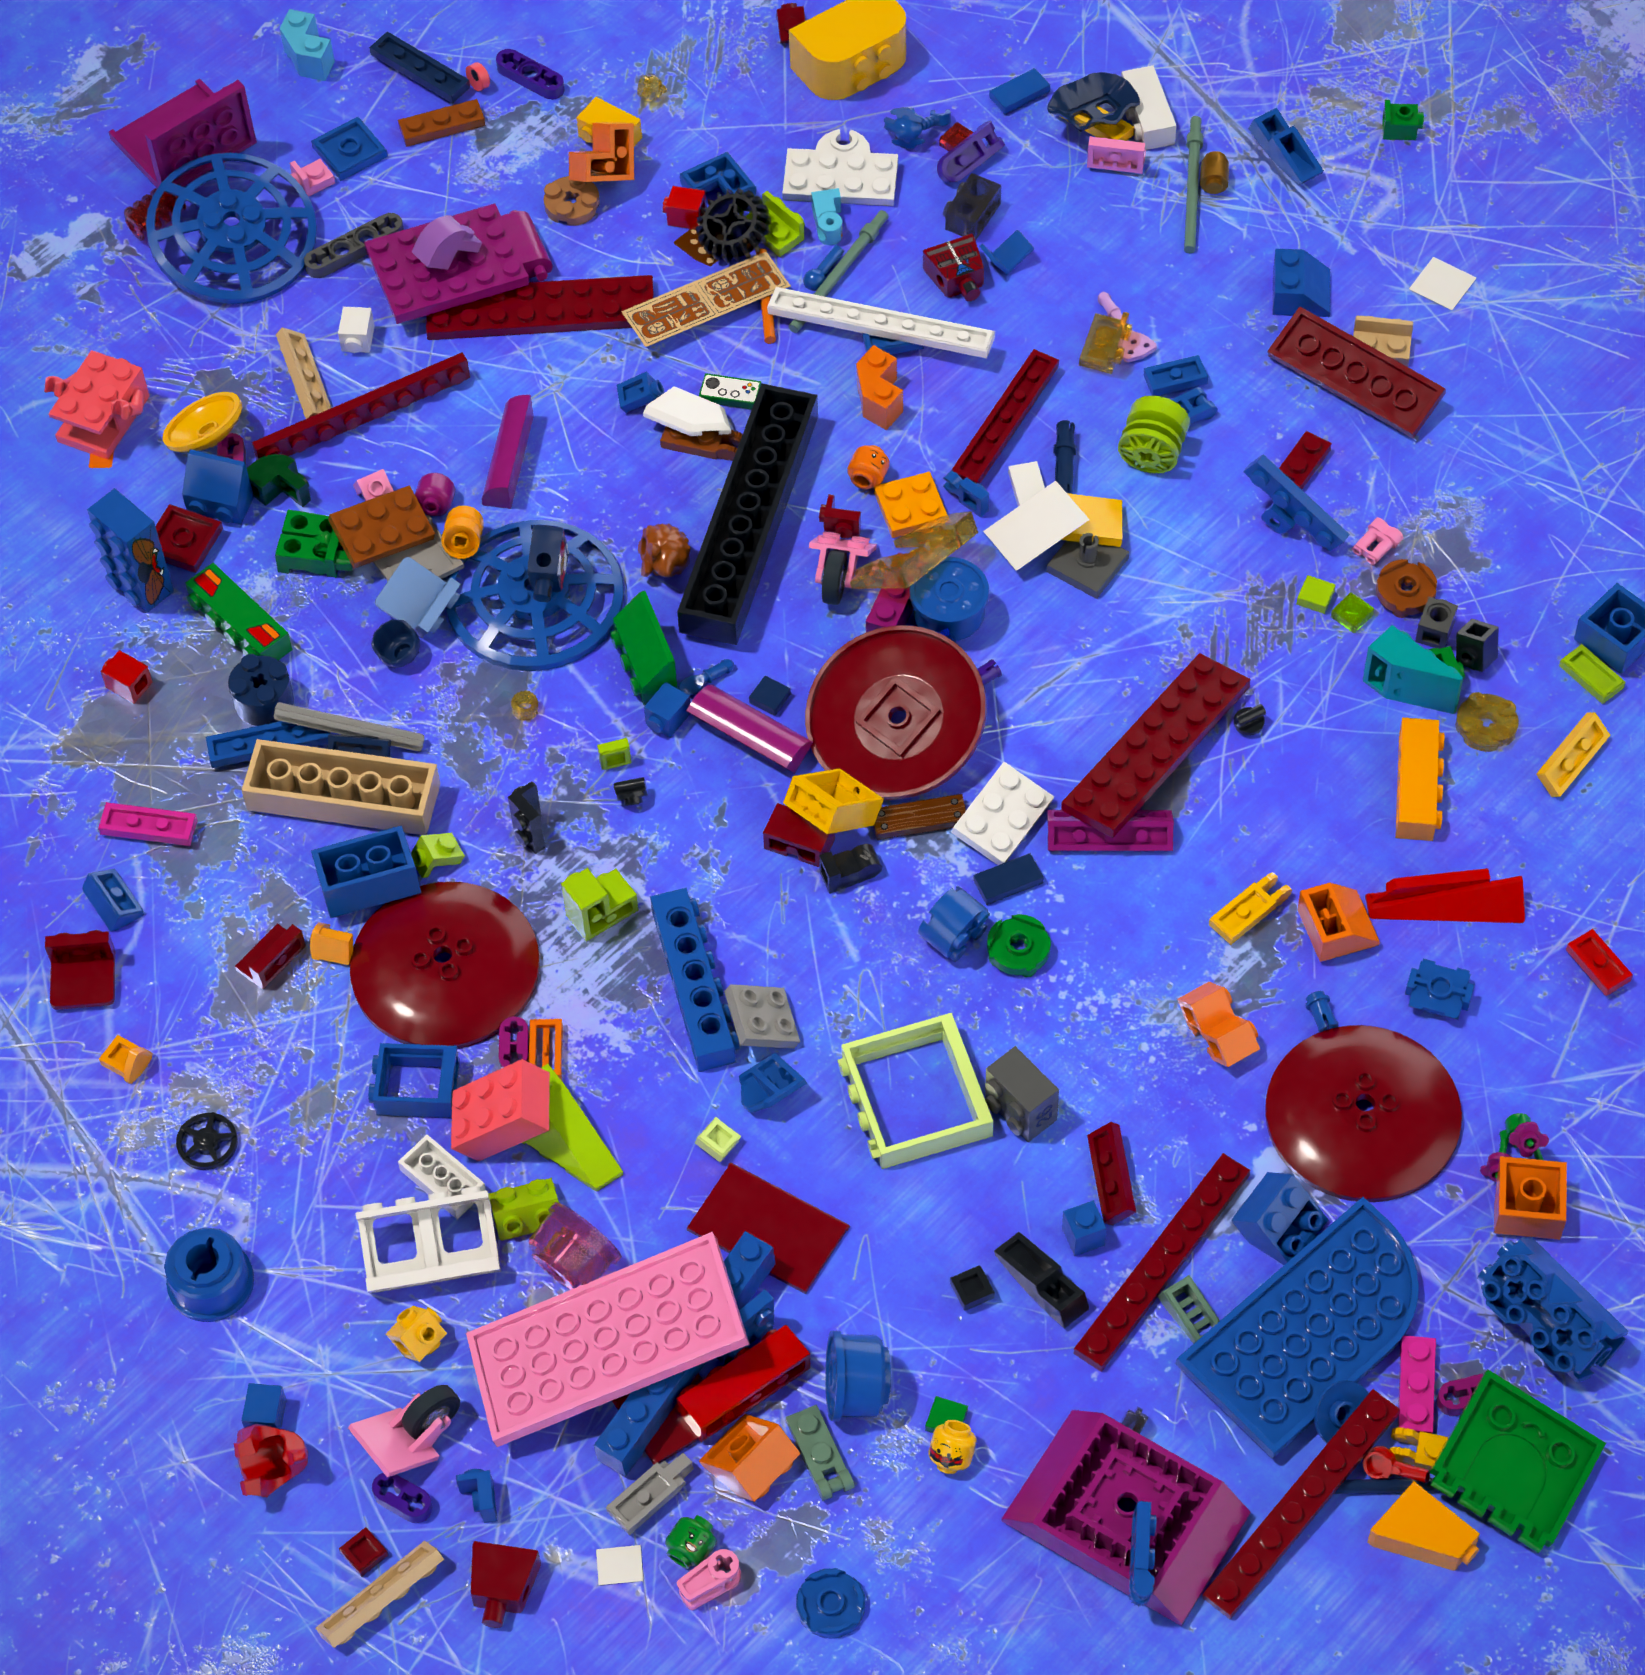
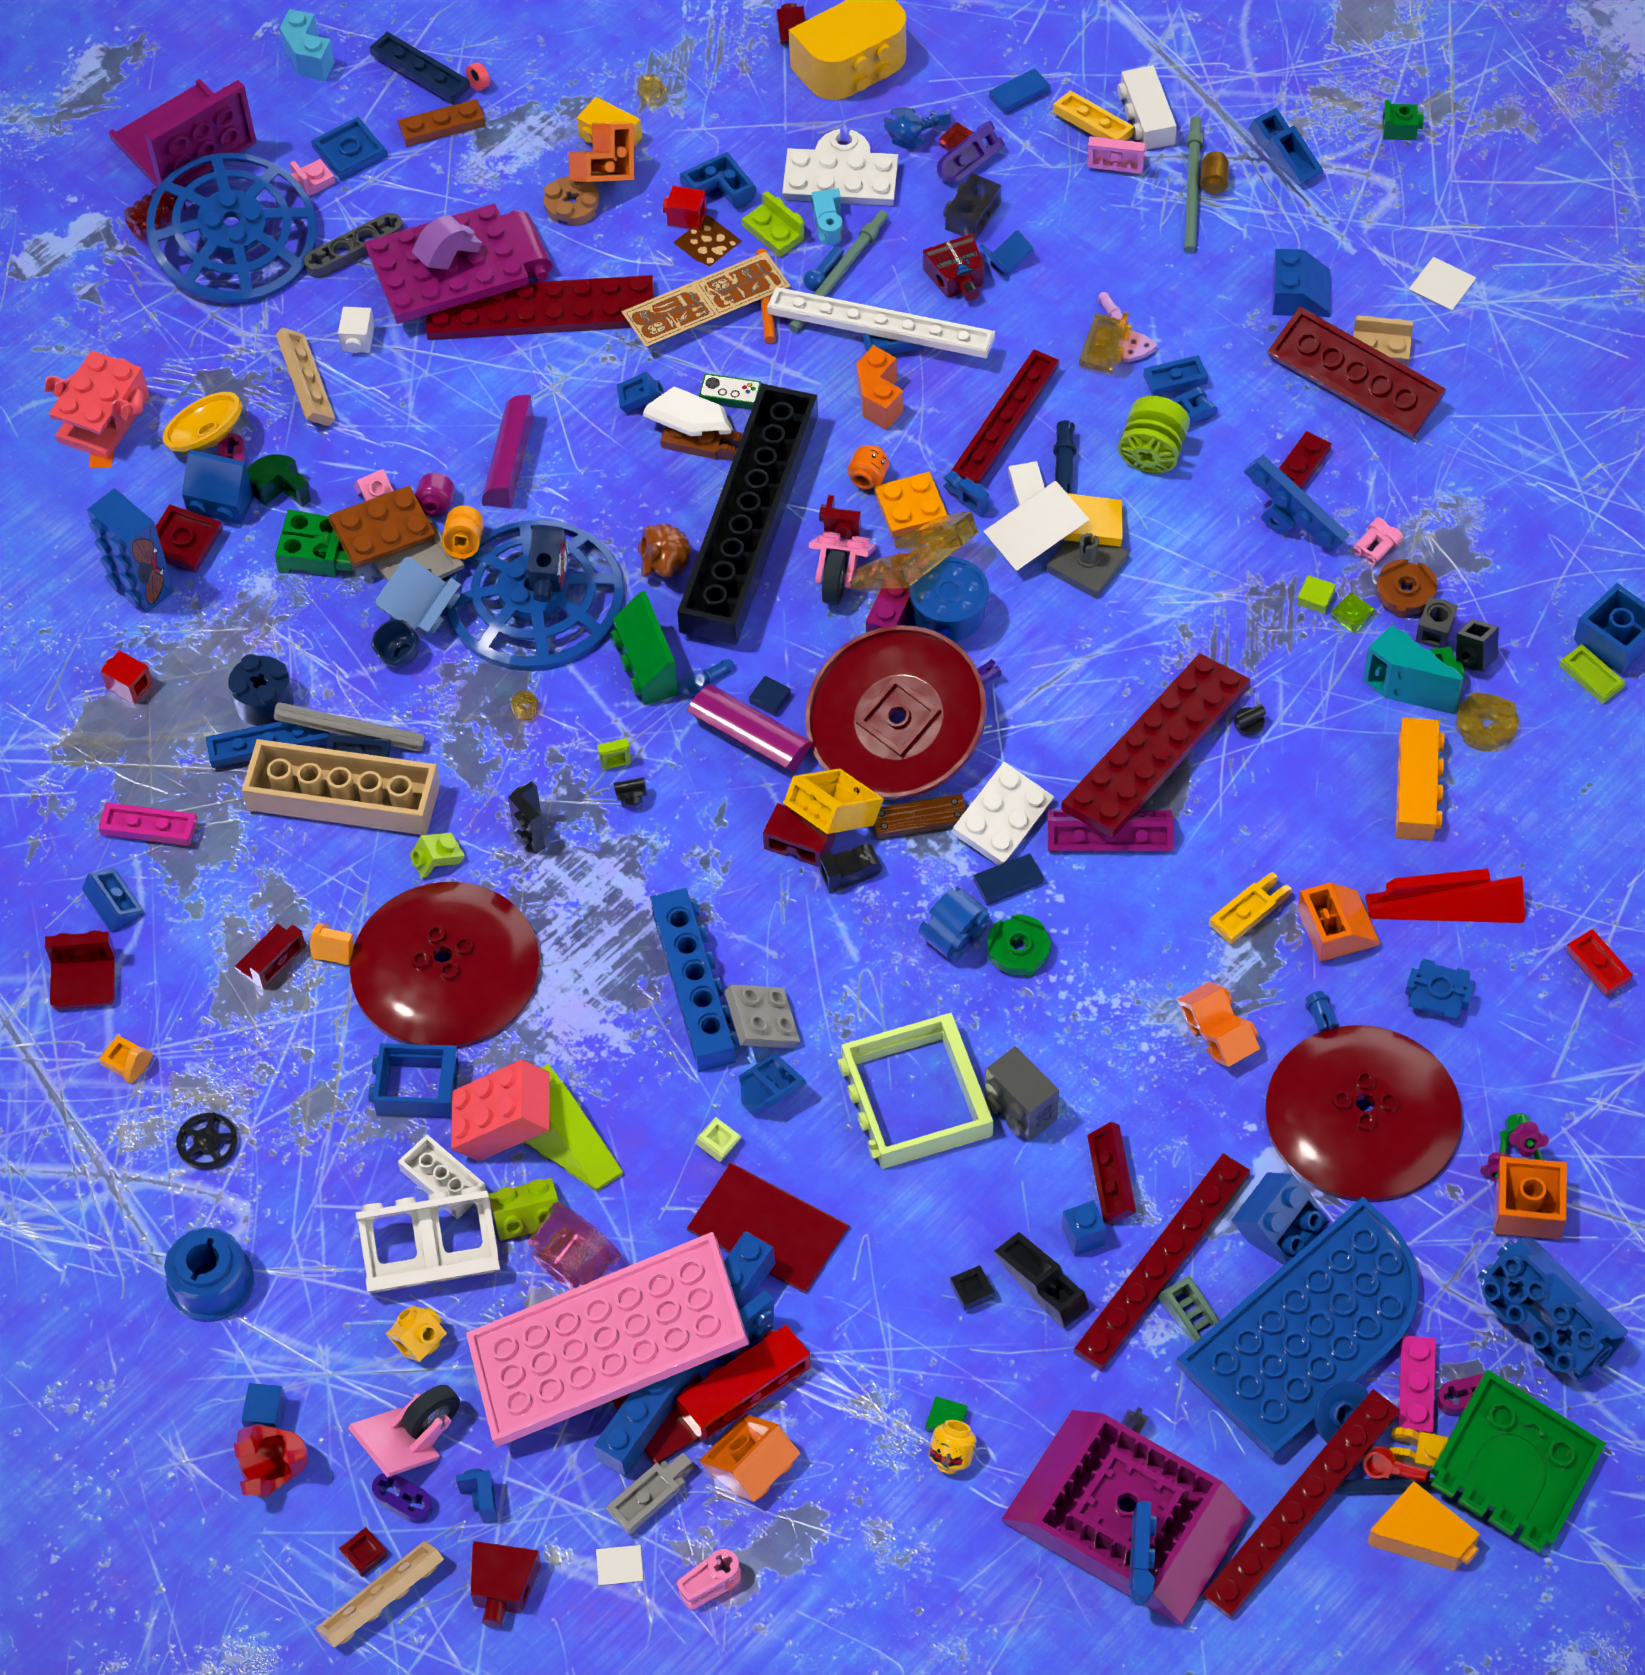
(236, 614): green brick -> none
(364, 408): dark red plate -> none
(366, 871): blue brick -> none
(506, 1045): magenta beam -> none
(536, 83): dark purple beam -> none
(546, 1024): orange tile -> none
(597, 902): lime brick -> none
(667, 710): blue brick -> none
(690, 1541): green head -> none
(739, 233): black gear -> none
(819, 1452): sand green plate -> none
(830, 1603): blue tile -> none
(856, 1375): blue wheel -> none
(1090, 92): dark blue piece -> none
(1573, 754): yellow plate -> none

